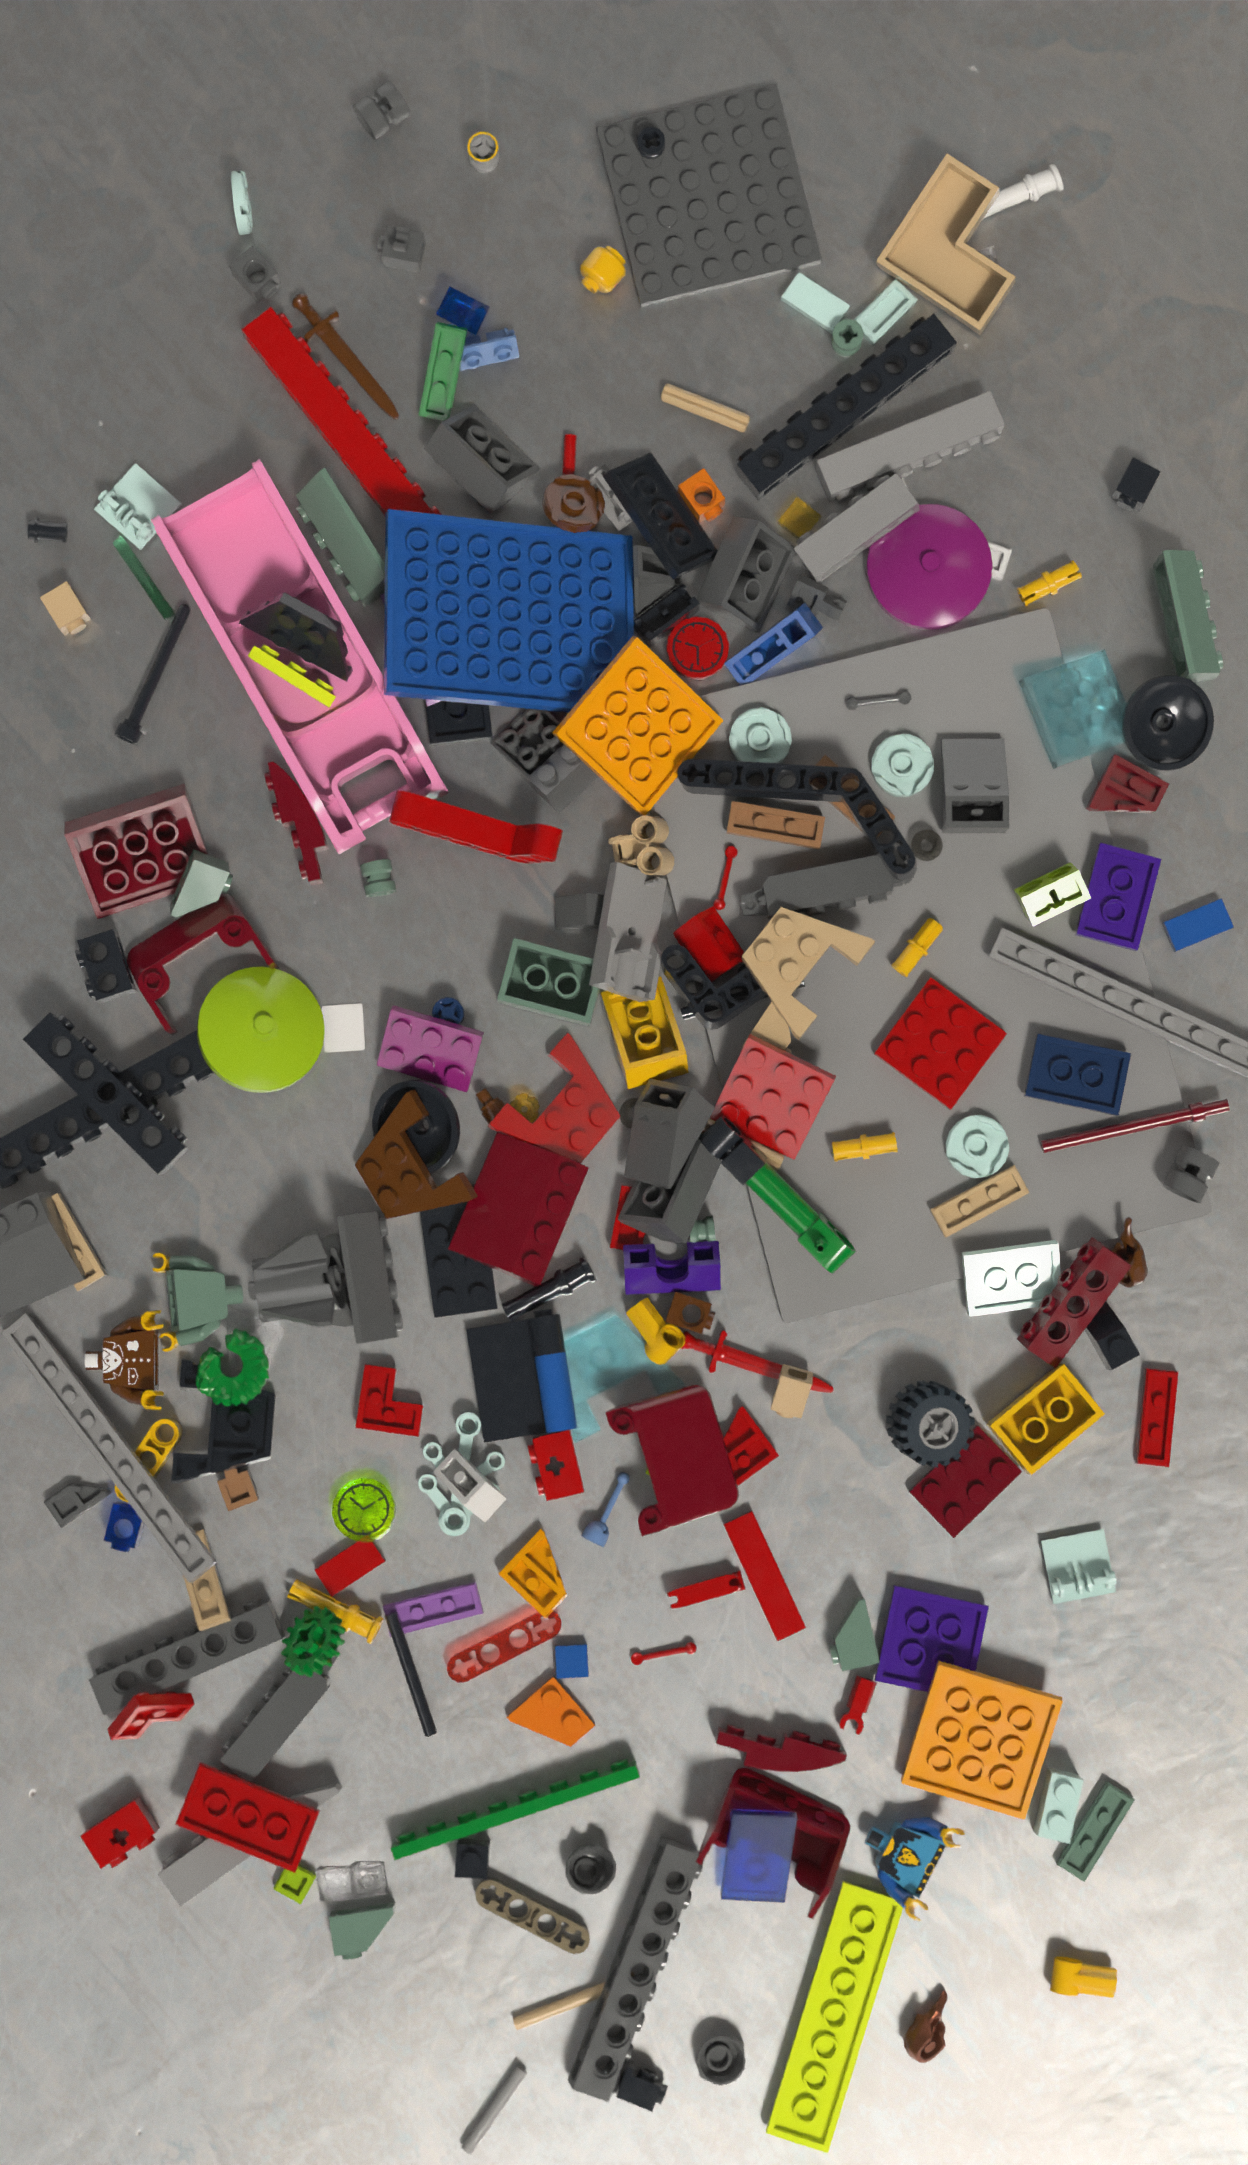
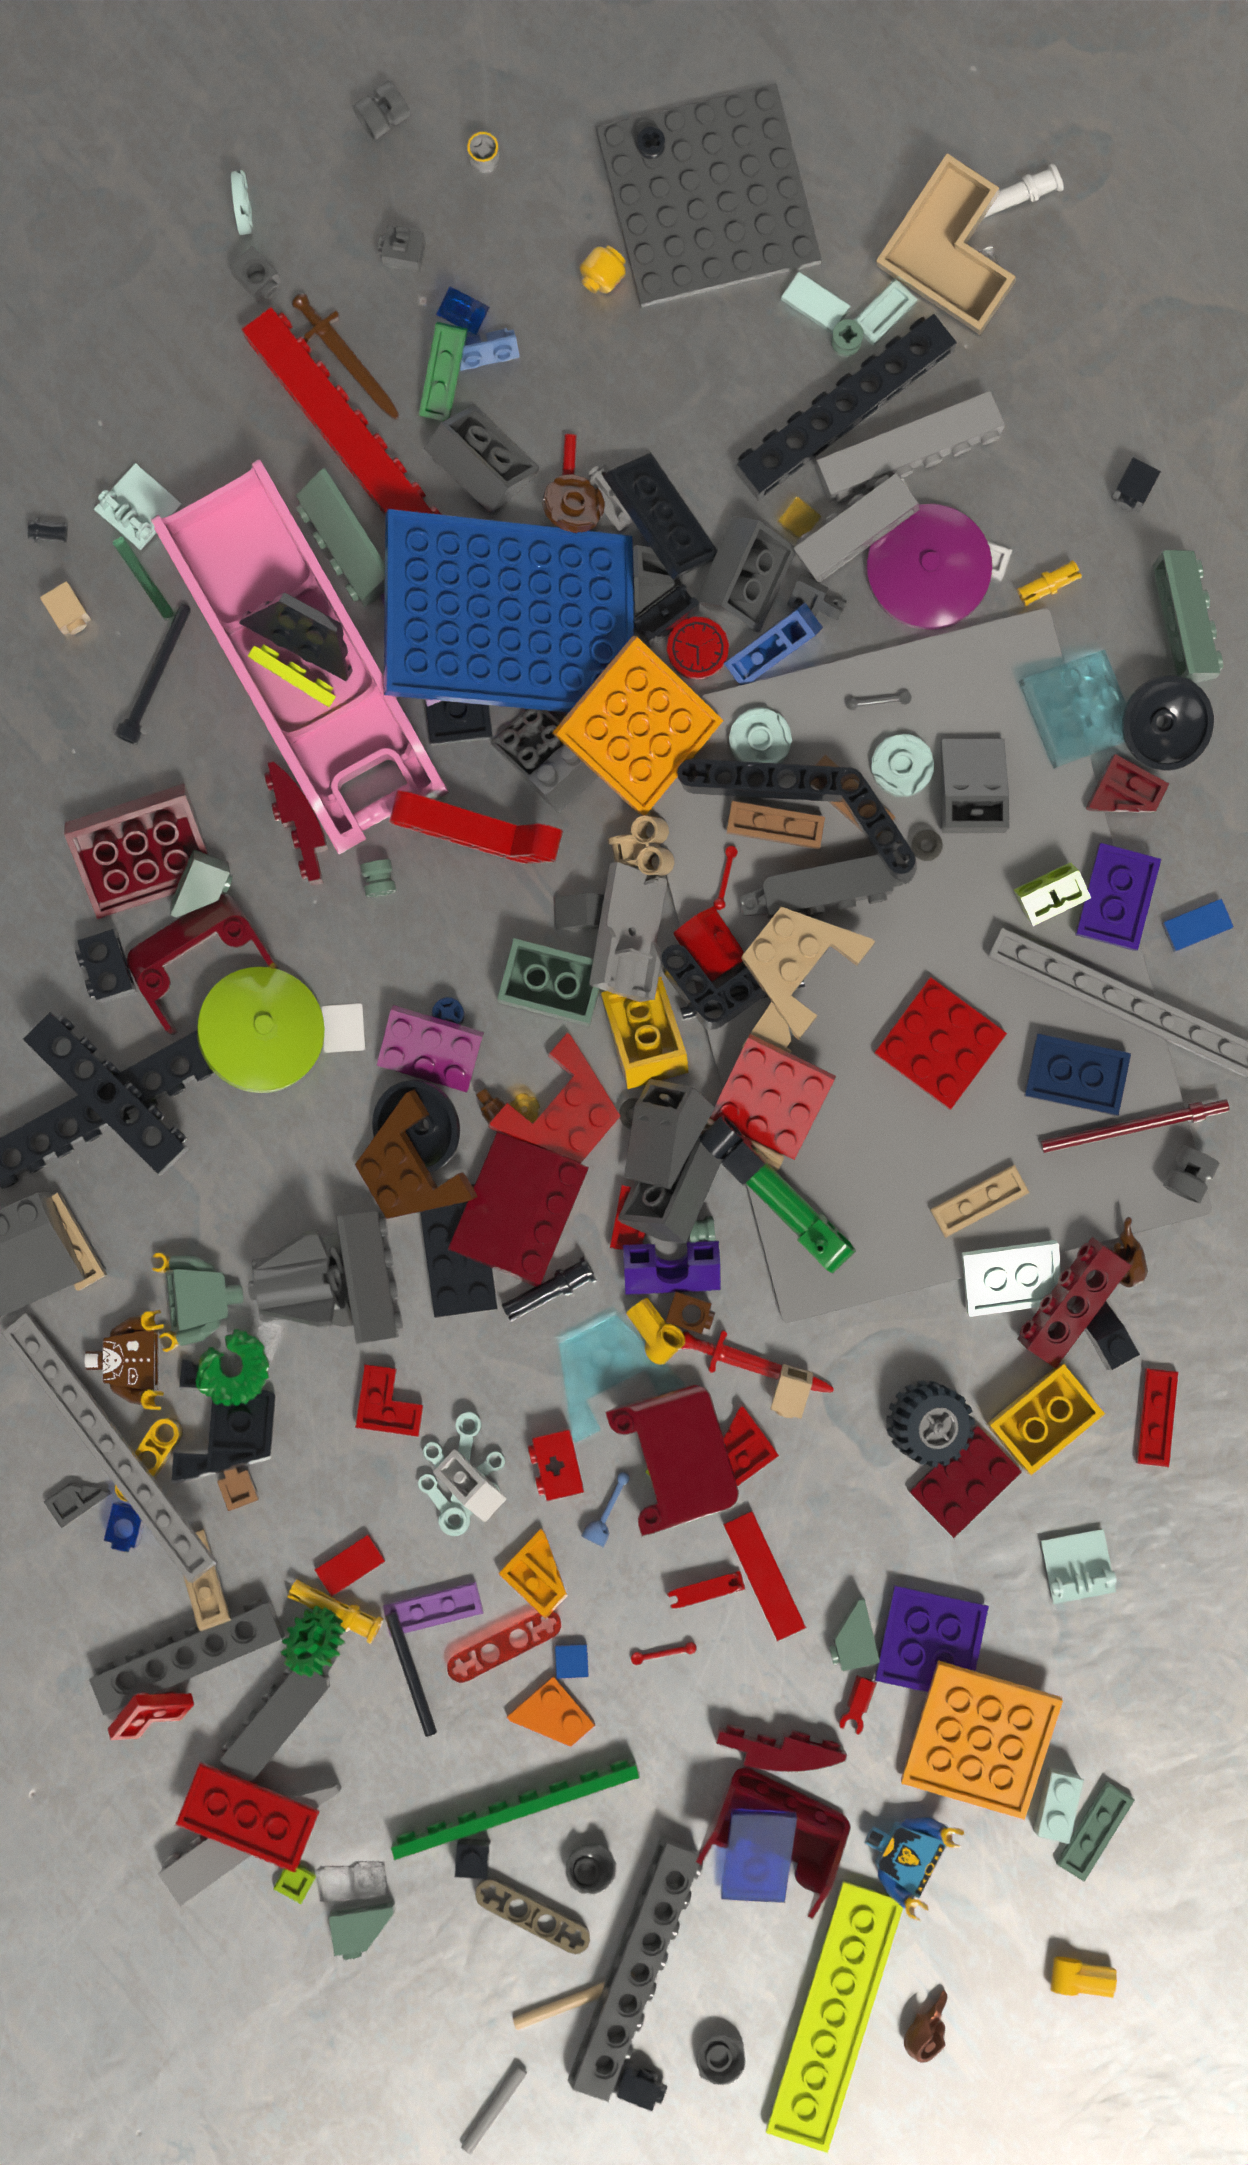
(131, 1817): red brick -> none
(364, 1510): clear neon green tile -> none
(522, 1377): black door -> none
(700, 483): orange brick -> none
(705, 407): tan axle -> none
(864, 1146): yellow pin -> none
(917, 947): yellow axle -> none
(977, 1146): light aqua tile -> none

